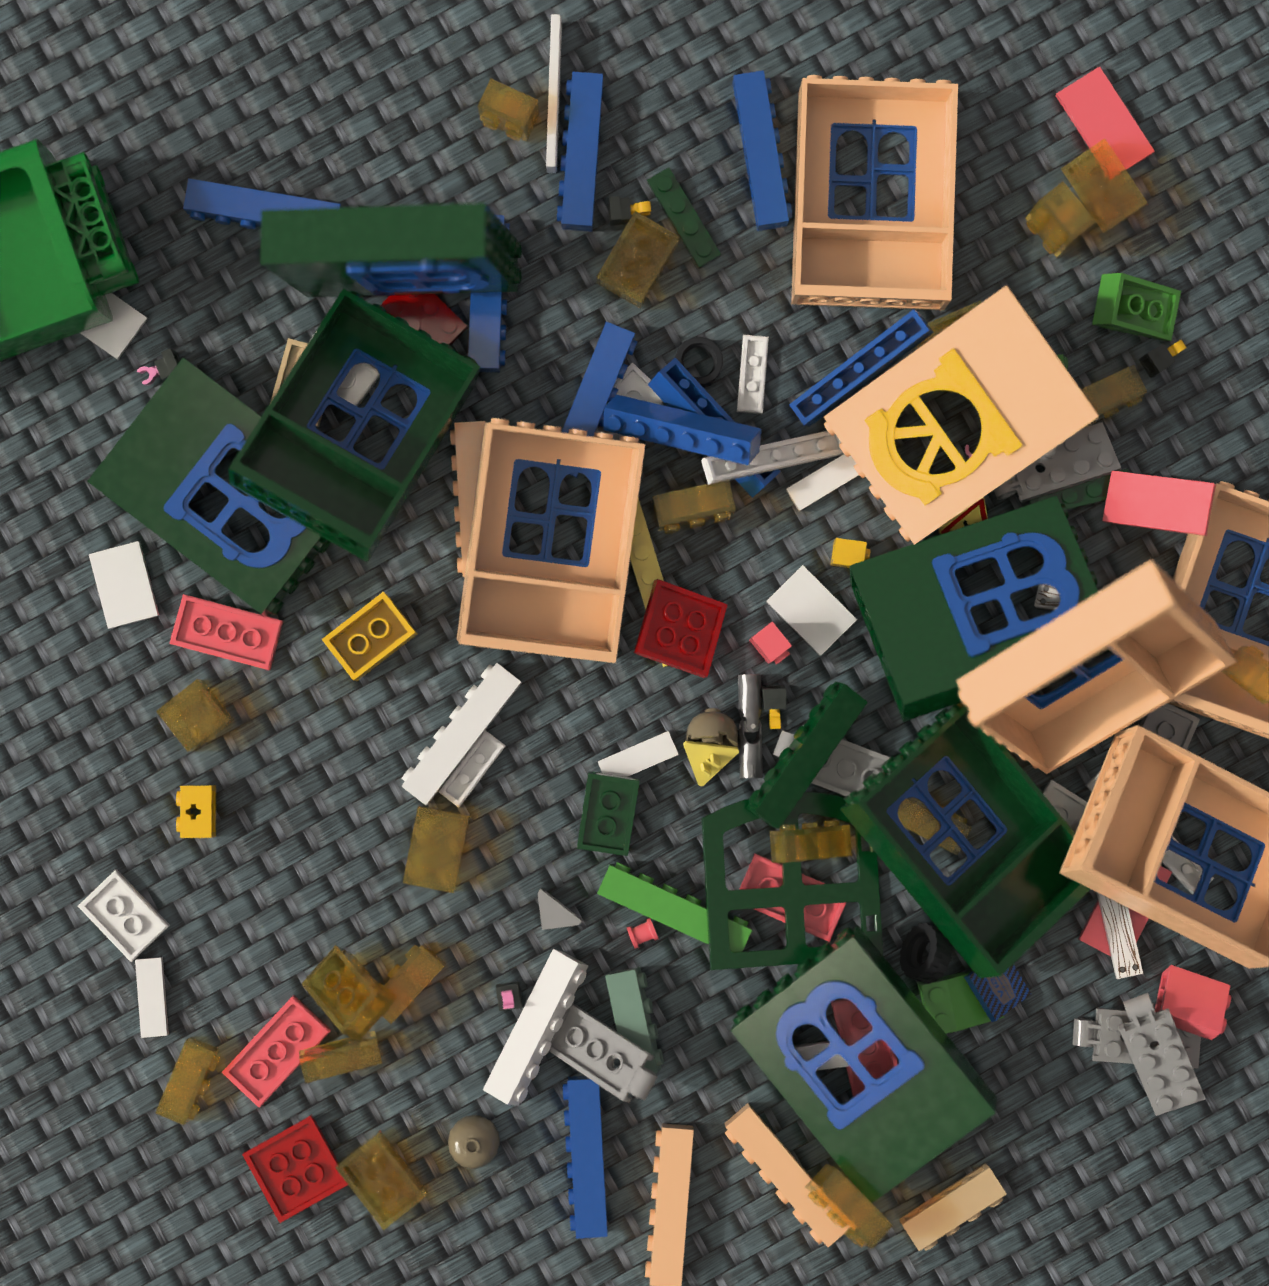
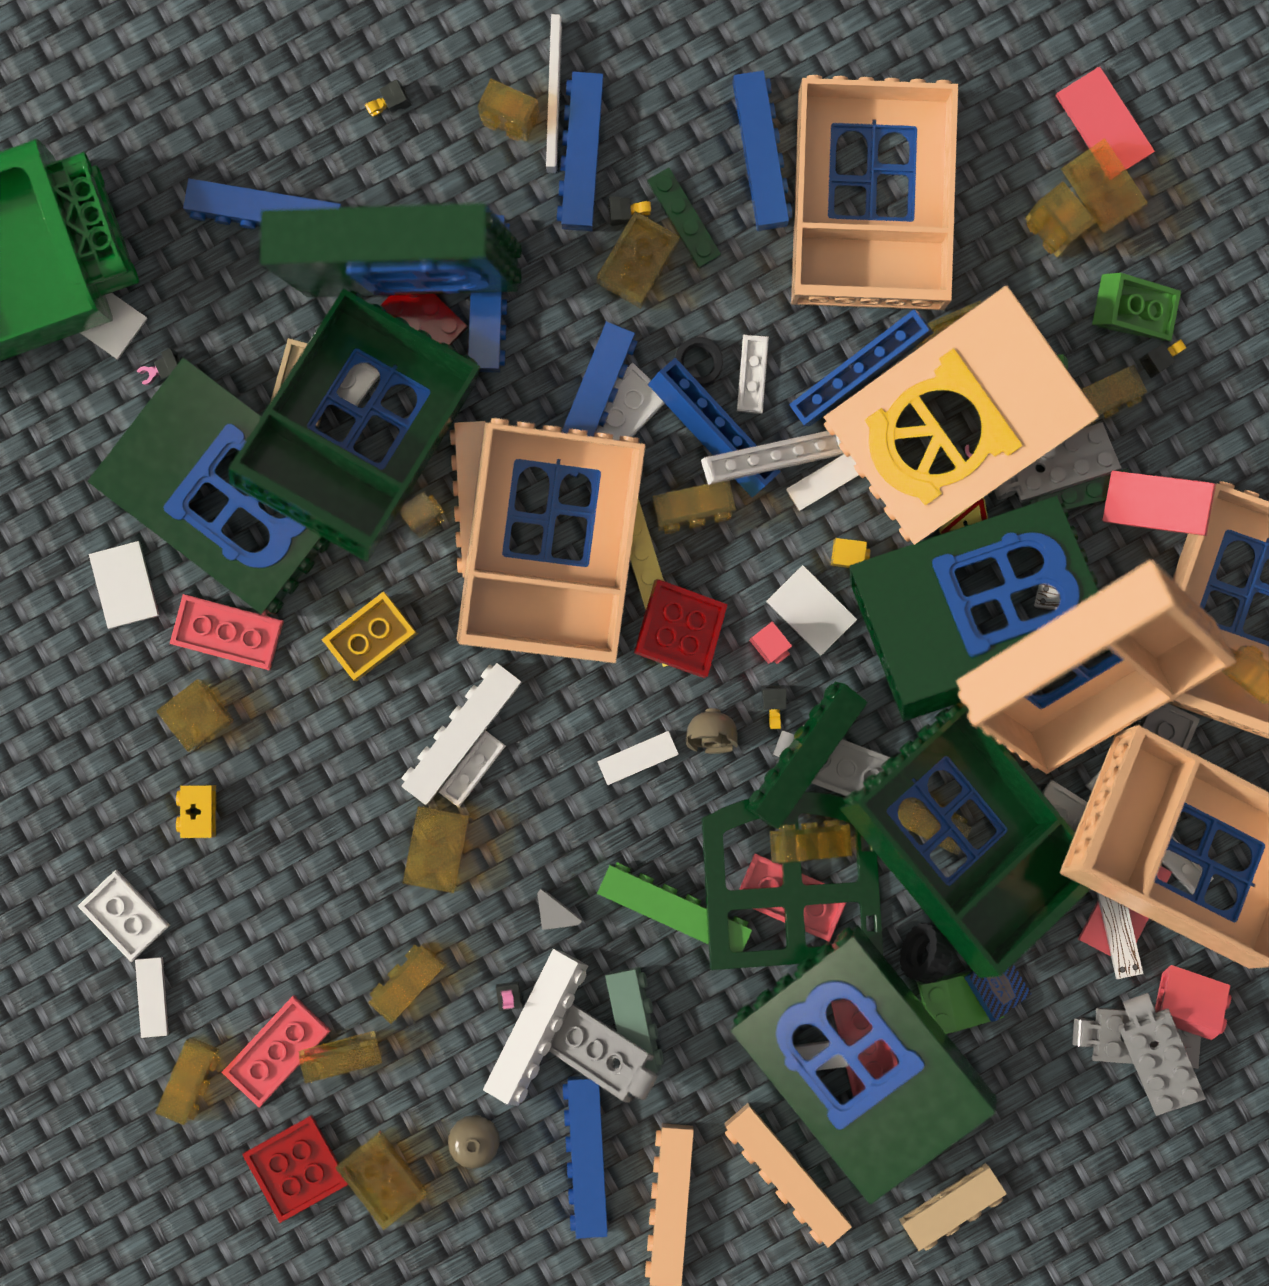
(347, 993): clear yellow brick -> none
(393, 97): none -> pearl dark grey piece
(422, 513): none -> clear yellow brick
(608, 813): dark green plate -> none
(642, 933): coral bush -> none
(682, 429): blue brick -> none
(708, 759): light yellow piece -> none
(750, 709): flat silver piece -> none
(848, 1207): clear yellow brick -> none

